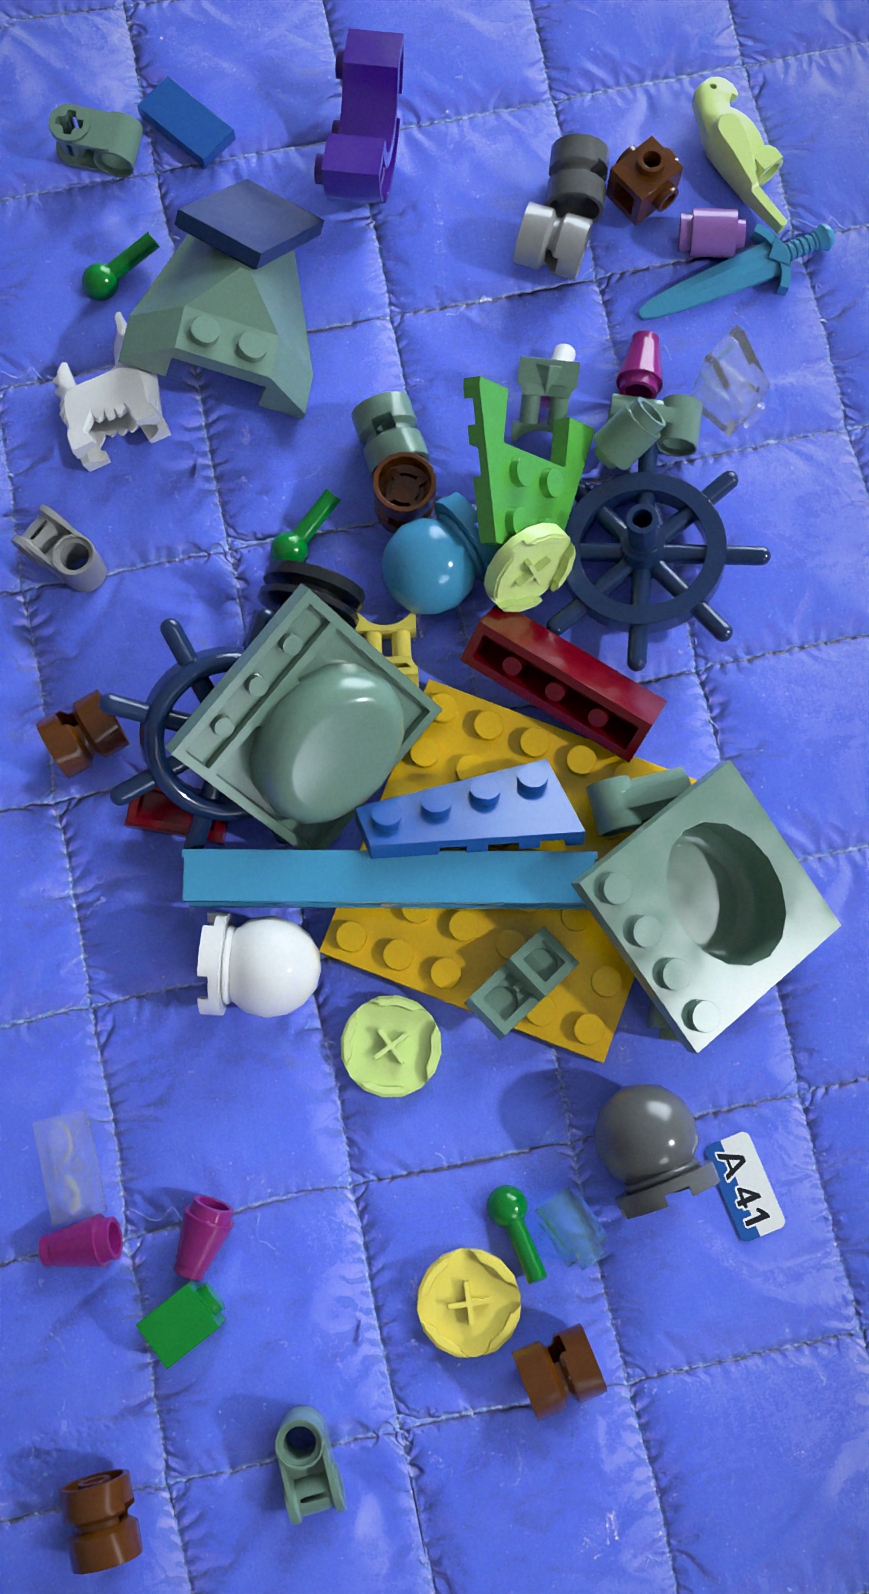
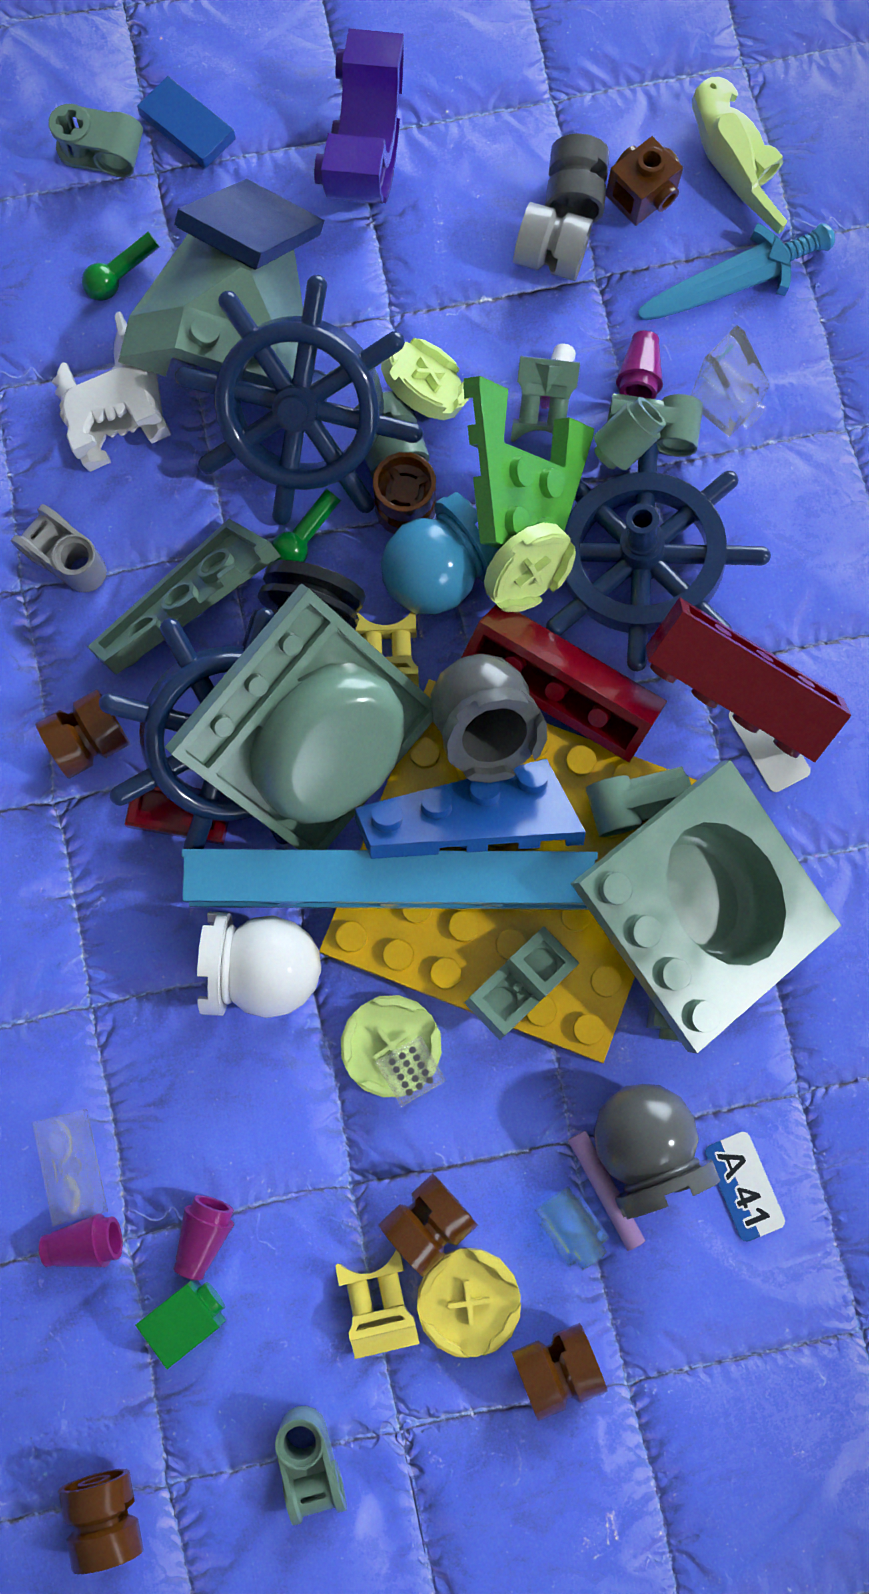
(194, 585): none -> sand green wing
(299, 401): none -> dark blue piece
(382, 1329): none -> light yellow piece
(410, 1071): none -> clear tile
(425, 379): none -> yellowish green tile
(427, 1225): none -> reddish brown wheel
(486, 717): none -> dark grey tile
(507, 1209): green bar -> none
(605, 1189): none -> lavender piece
(711, 232): medium lavender brick -> none
(746, 681): none -> dark red brick
(774, 765): none -> white sticker

